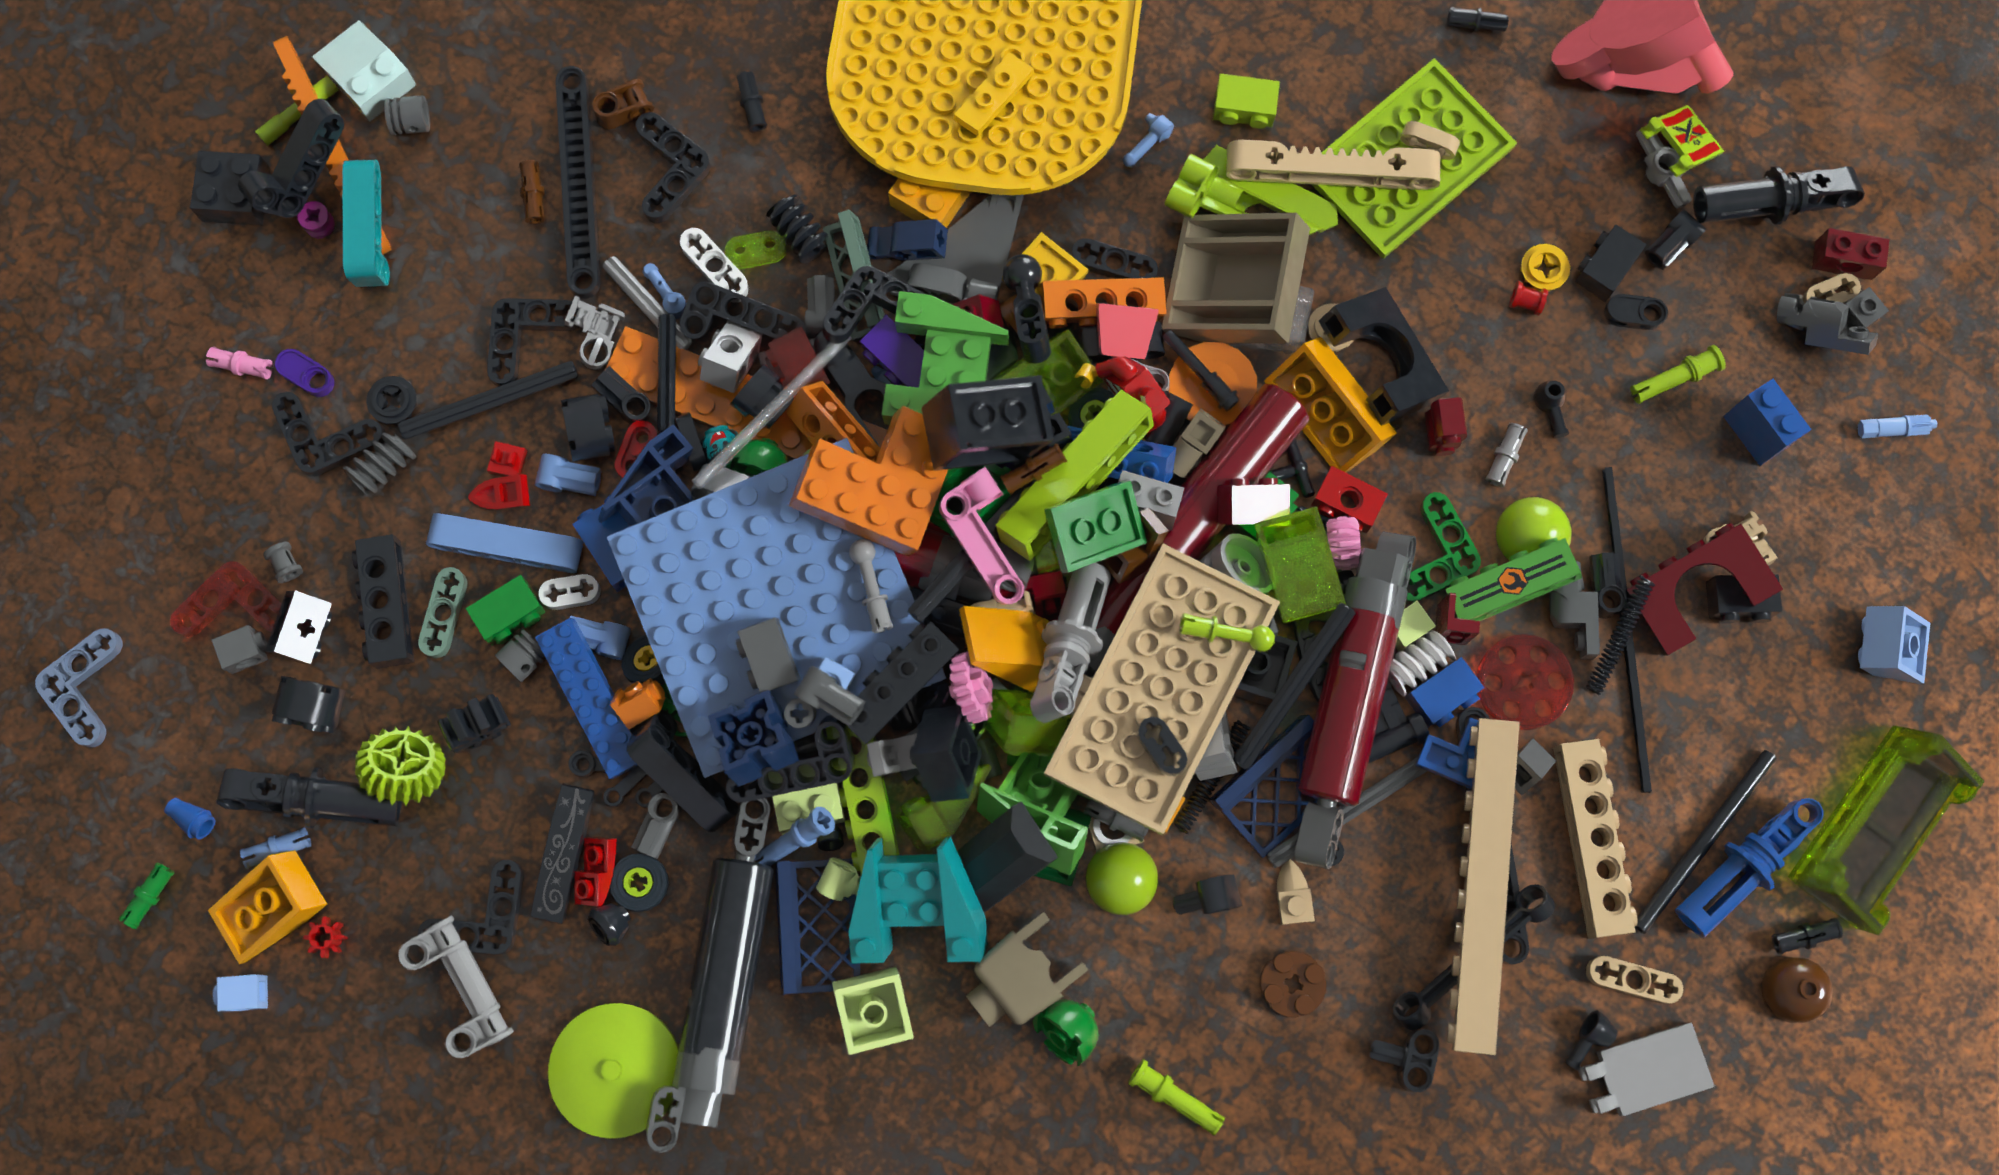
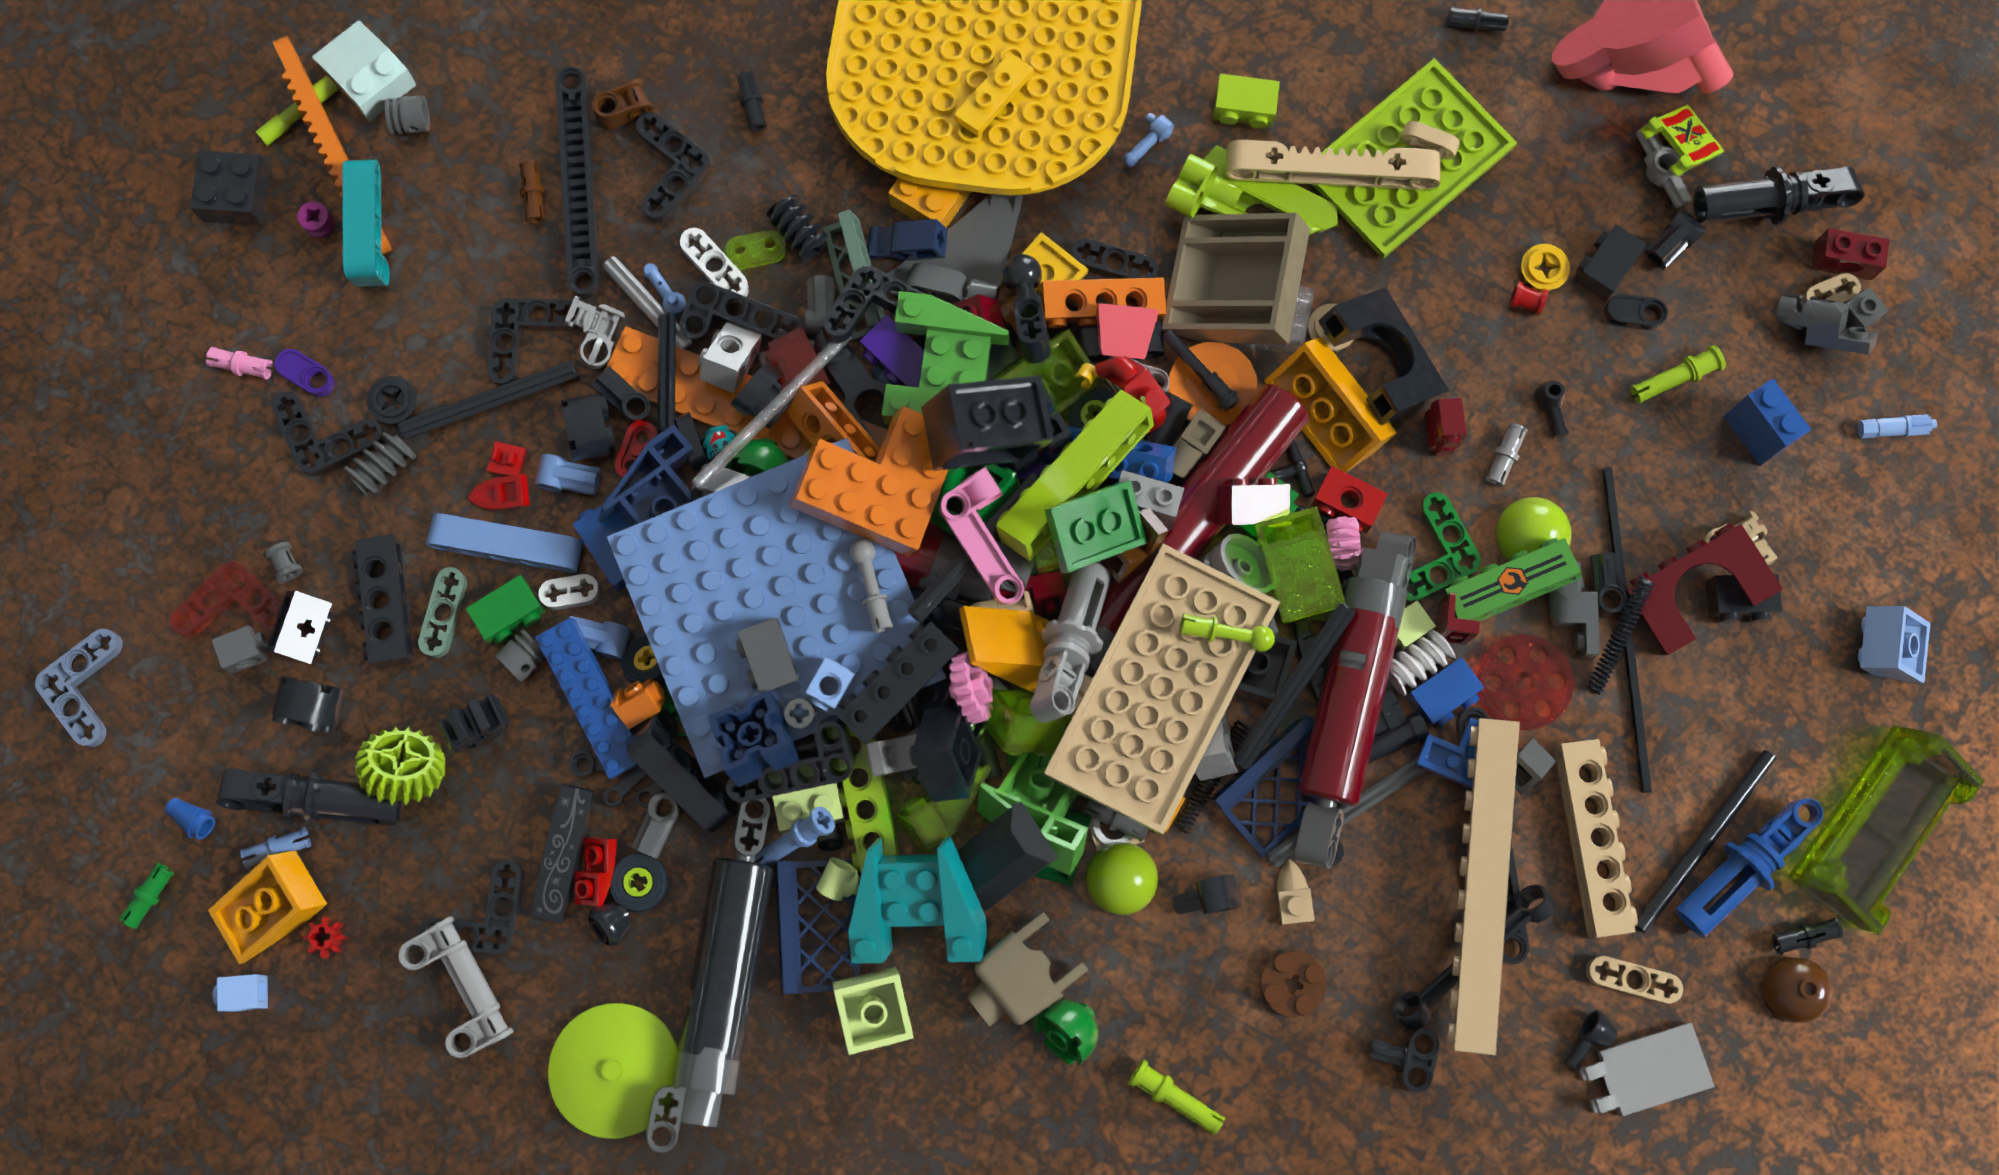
(299, 165): black beam -> none
(823, 692): dark grey piece -> none
(1033, 468): reddish brown pin -> none
(1156, 752): black beam -> none

